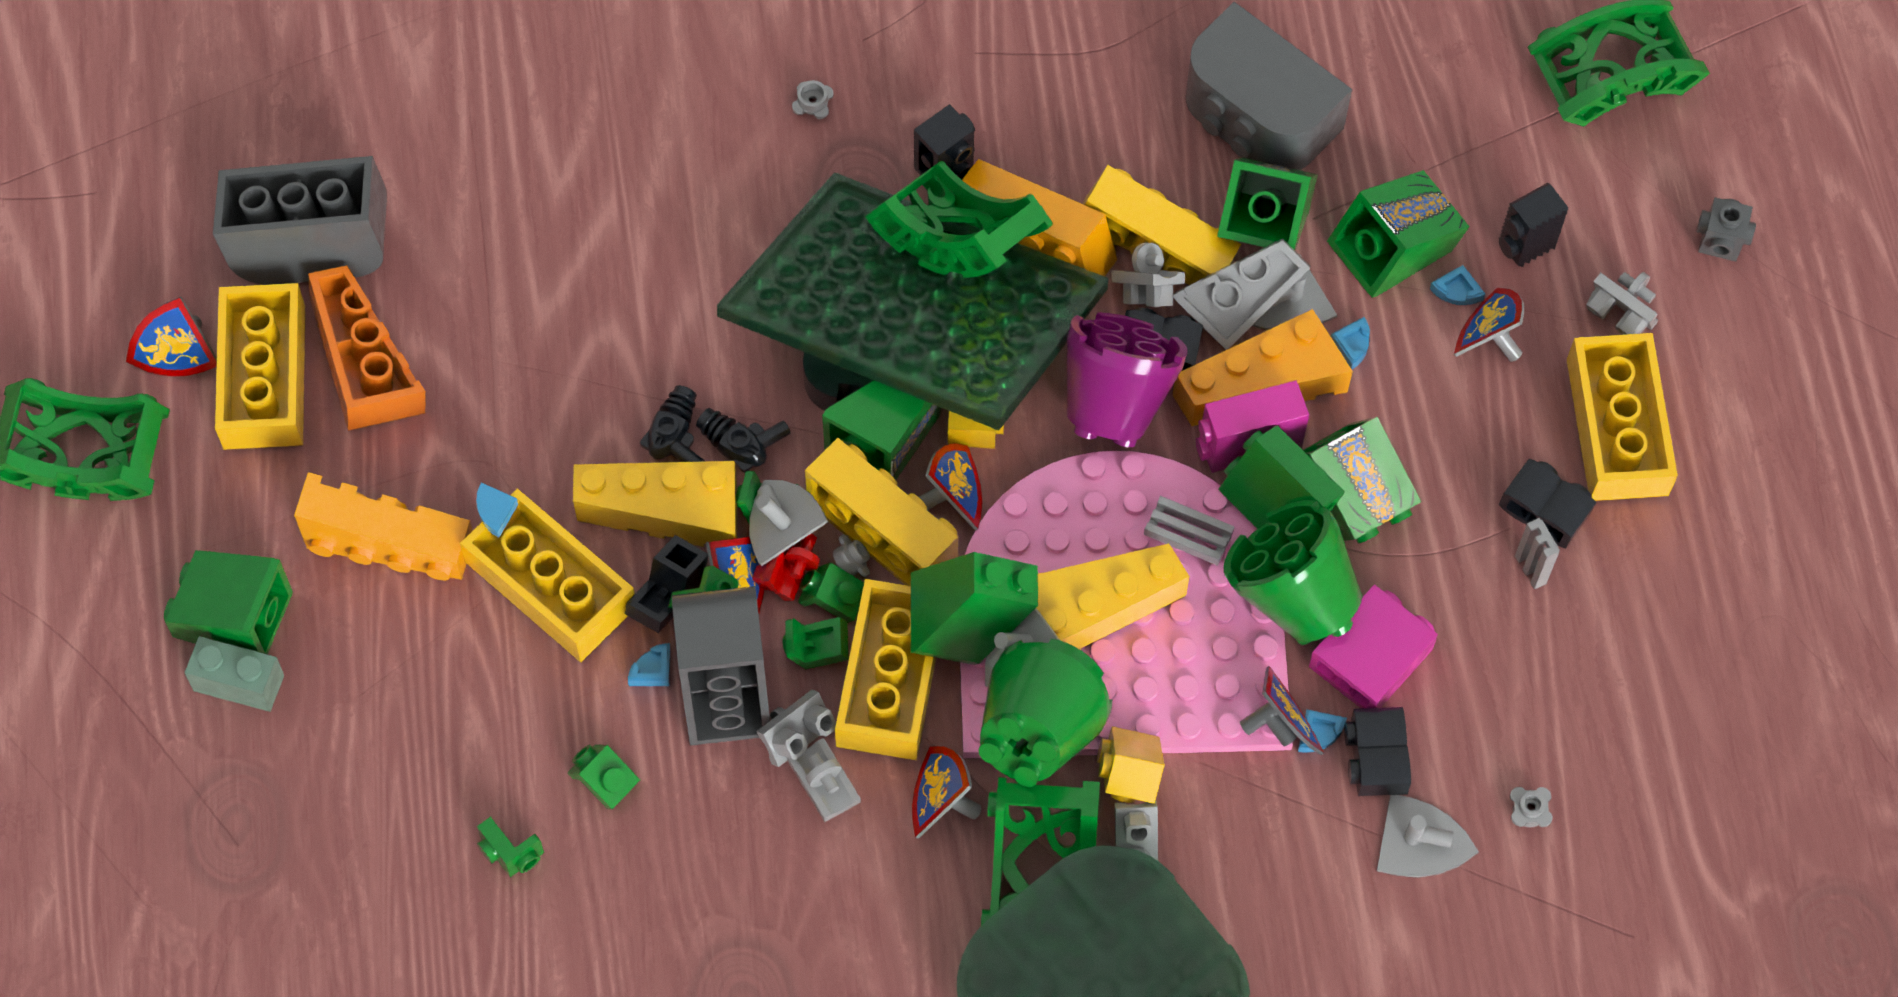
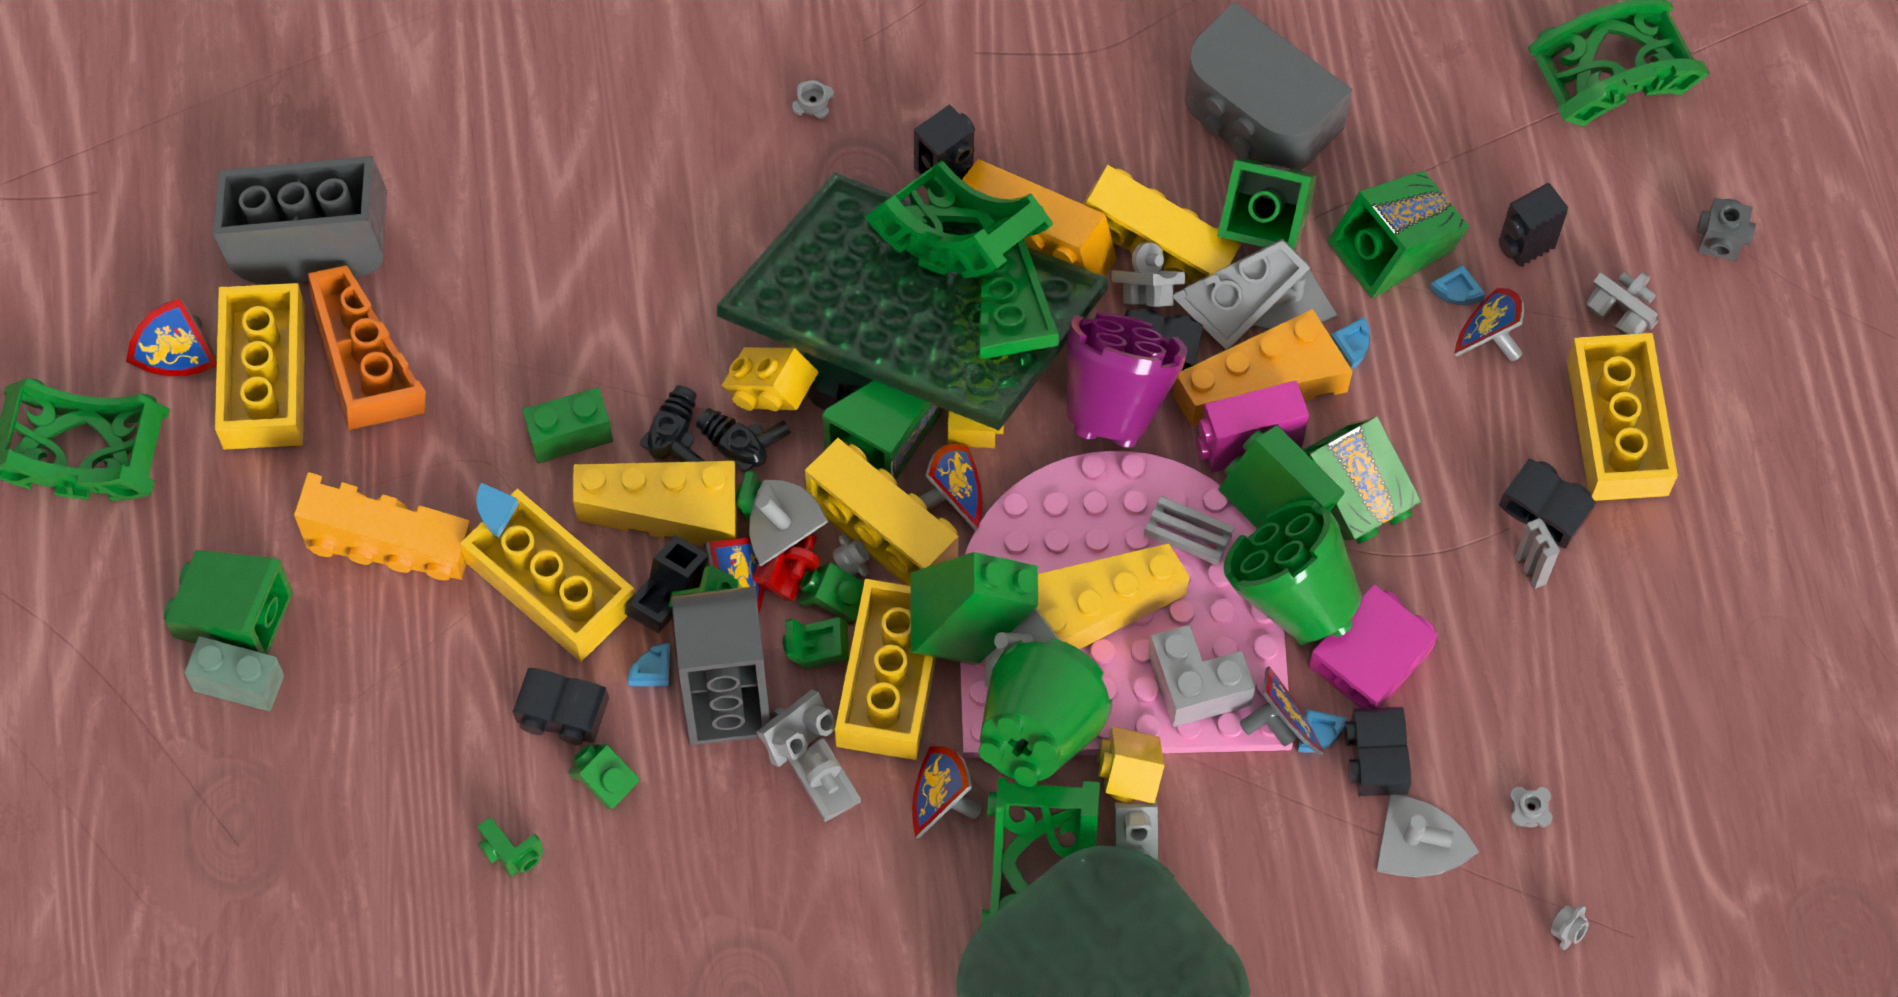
(560, 706): none -> black brick
(568, 425): none -> green brick
(769, 378): none -> yellow brick
(1015, 308): none -> green wing
(1197, 687): none -> light grey brick
(1570, 925): none -> light grey plate

